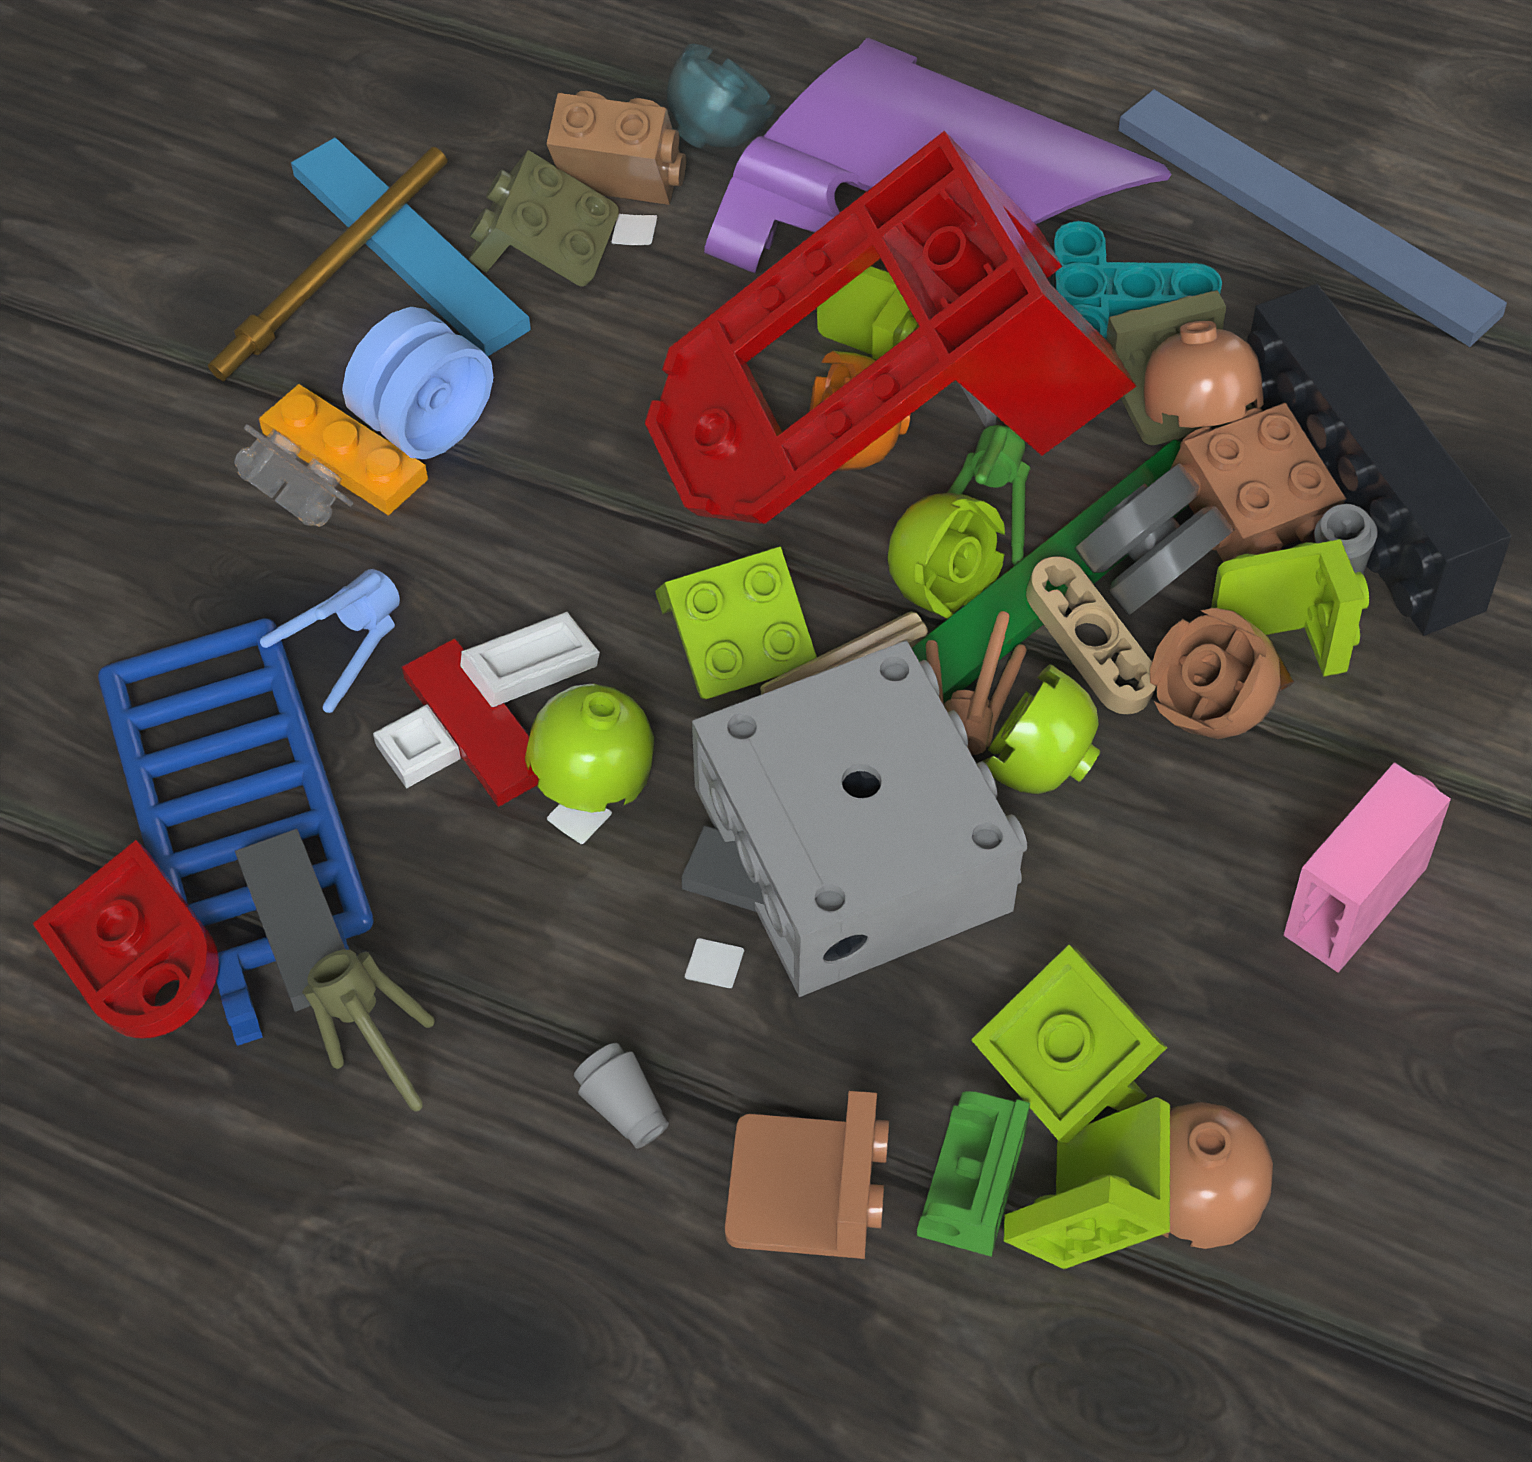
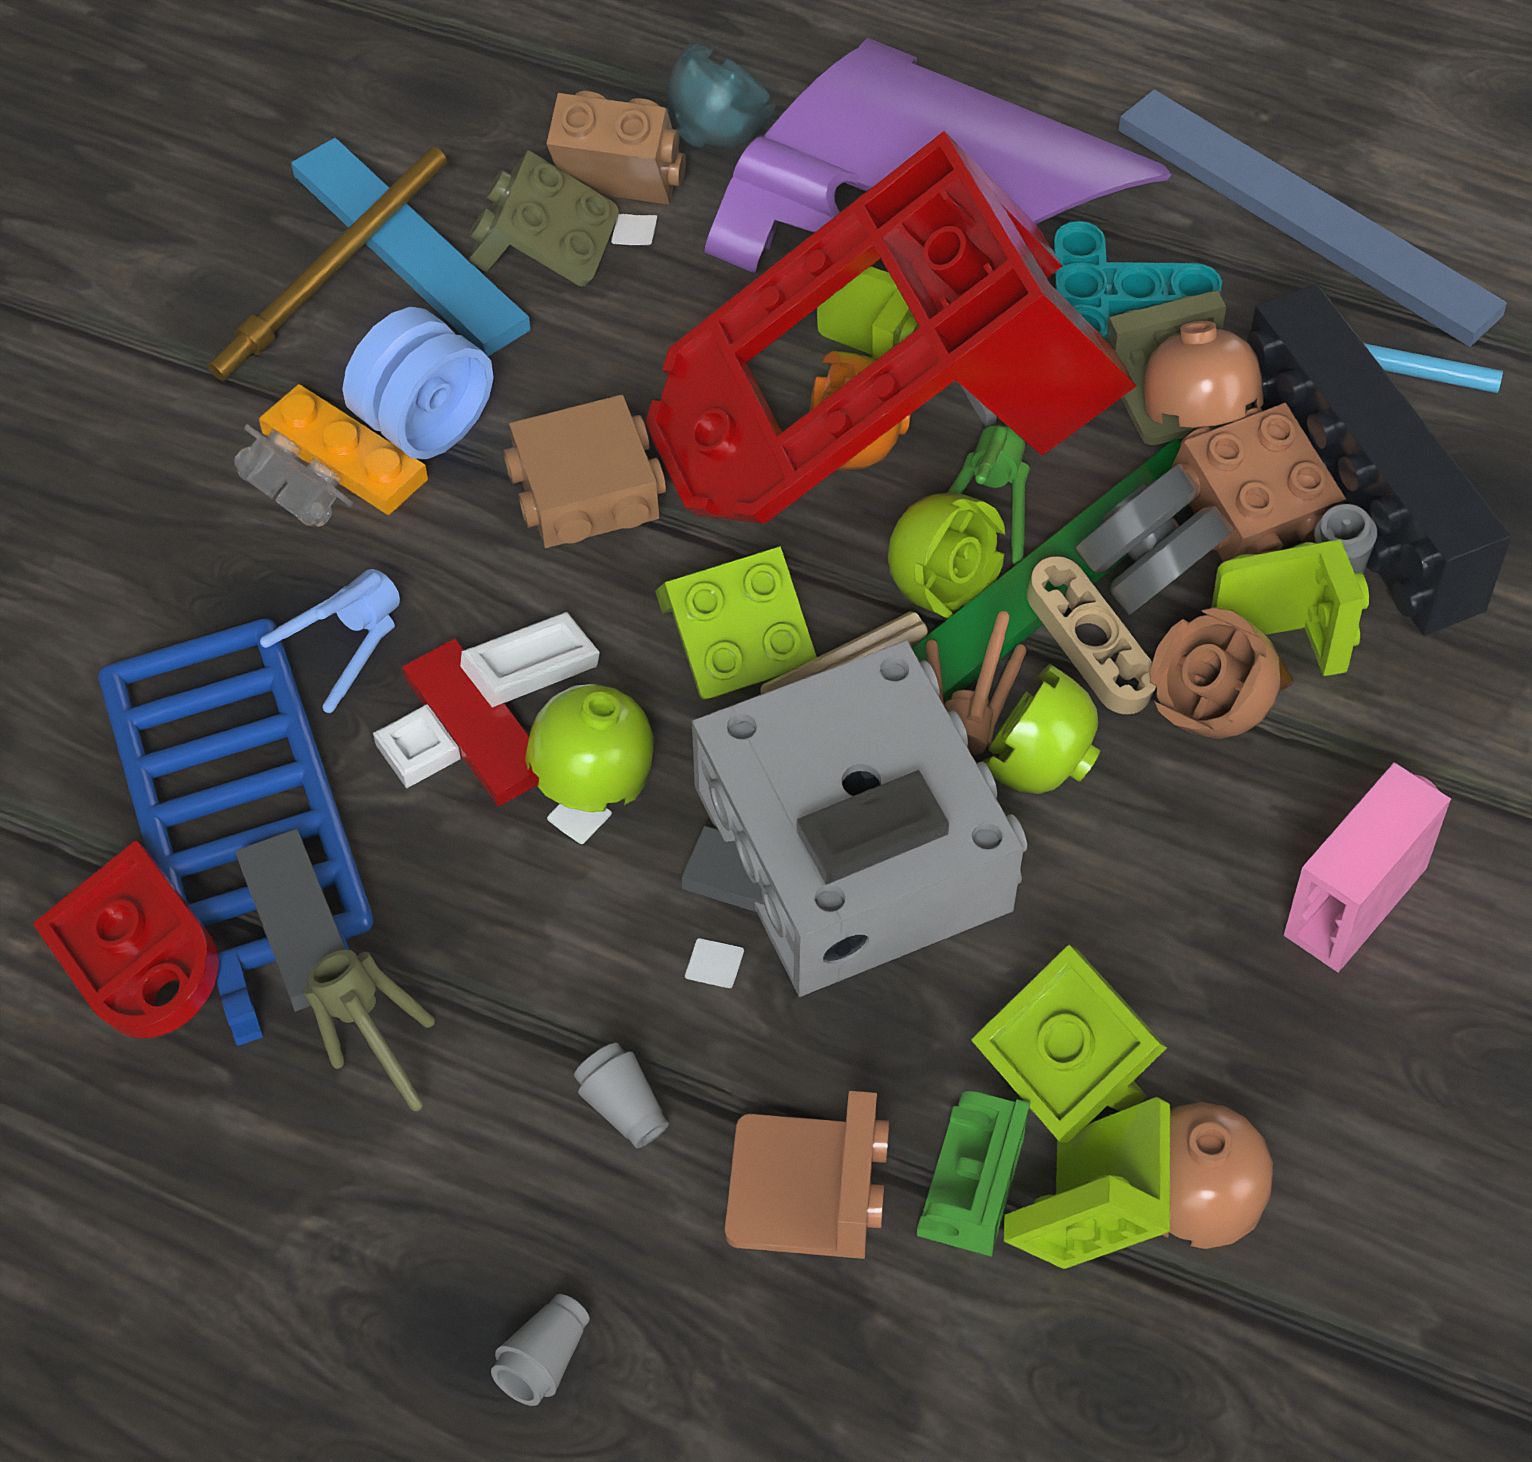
(540, 1351): none -> light grey cone
(584, 471): none -> medium nougat brick
(872, 827): none -> clear smoke tile
(1437, 369): none -> medium azure bar

